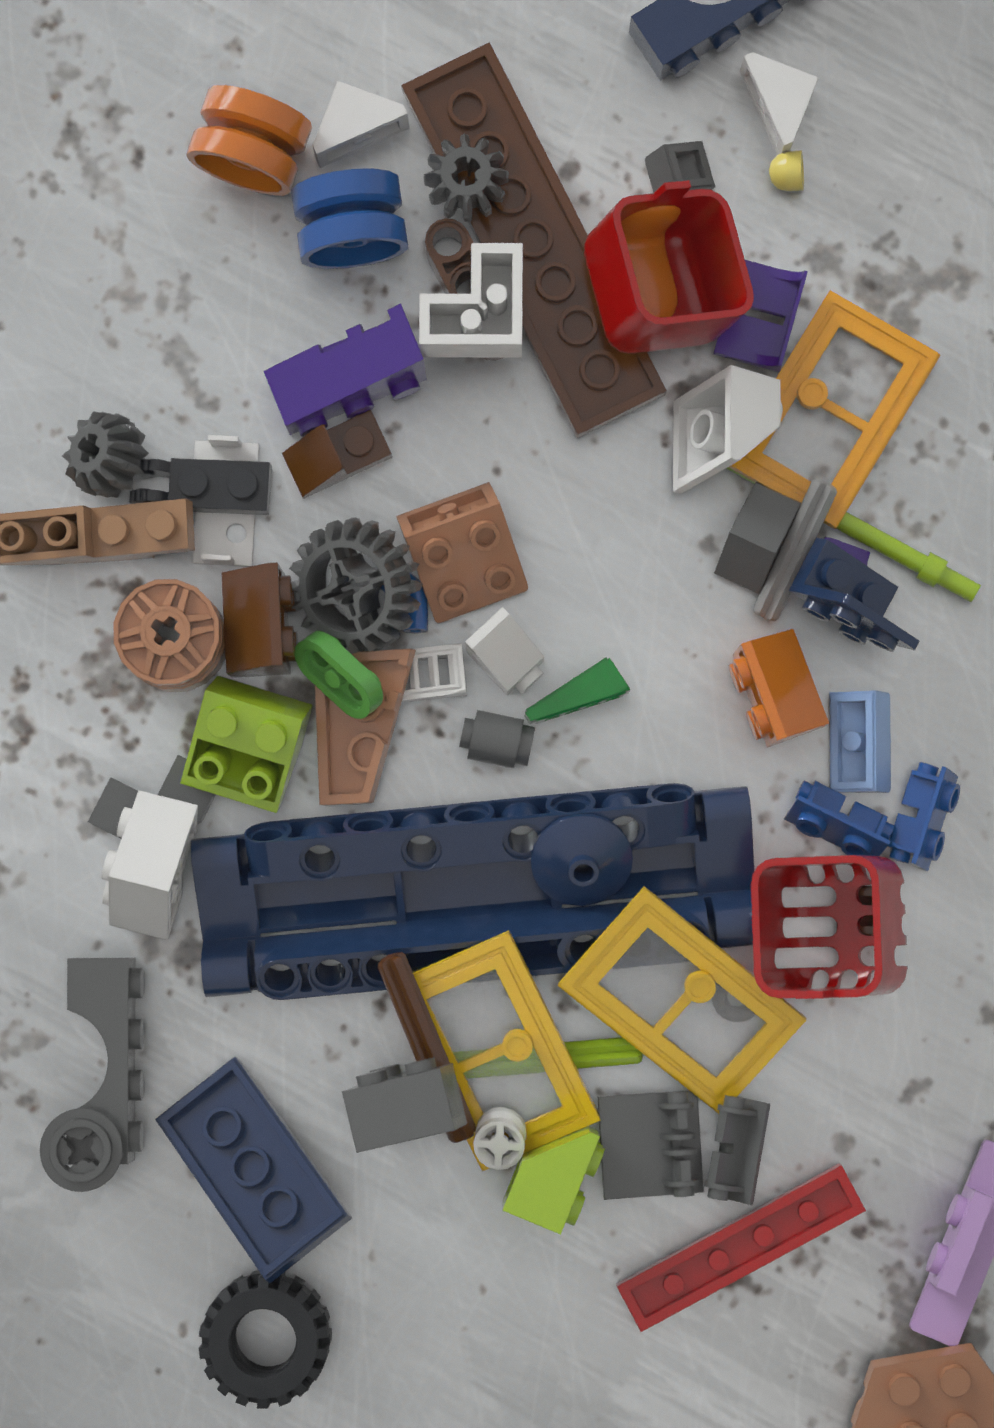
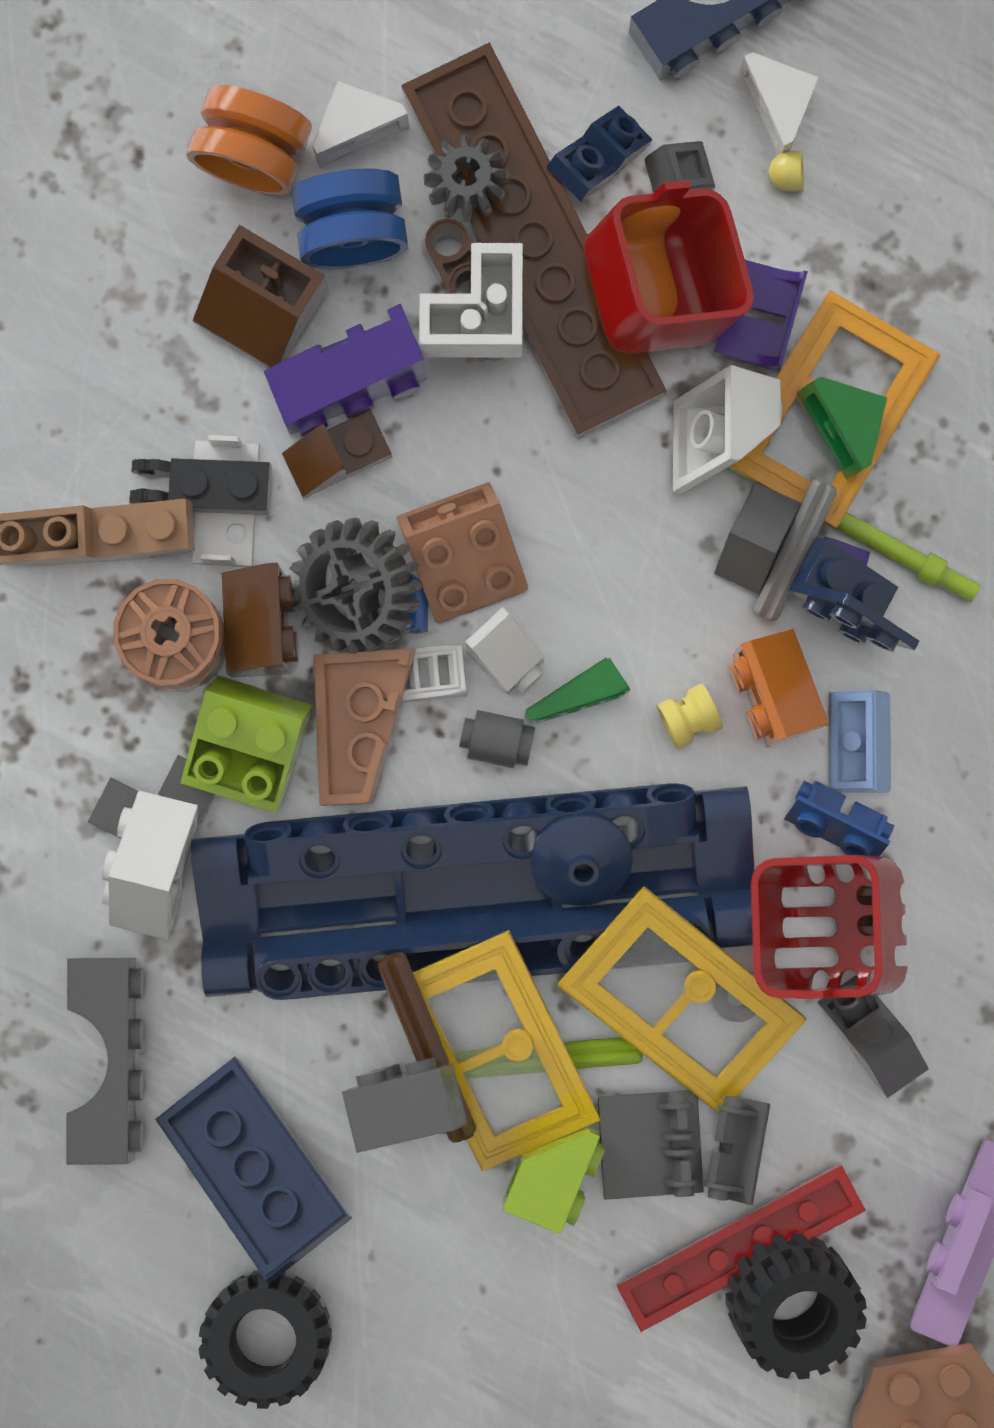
(57, 1151): dark grey gear -> none
(105, 454): dark grey gear -> none
(259, 298): none -> reddish brown slope
(339, 674): bright green plate -> none
(498, 1150): white wheel -> none
(599, 153): none -> dark blue slope
(692, 715): none -> light yellow wheel
(815, 1336): none -> black tyre
(846, 421): none -> green slope
(875, 1039): none -> dark grey slope
(923, 834): blue hinge -> none

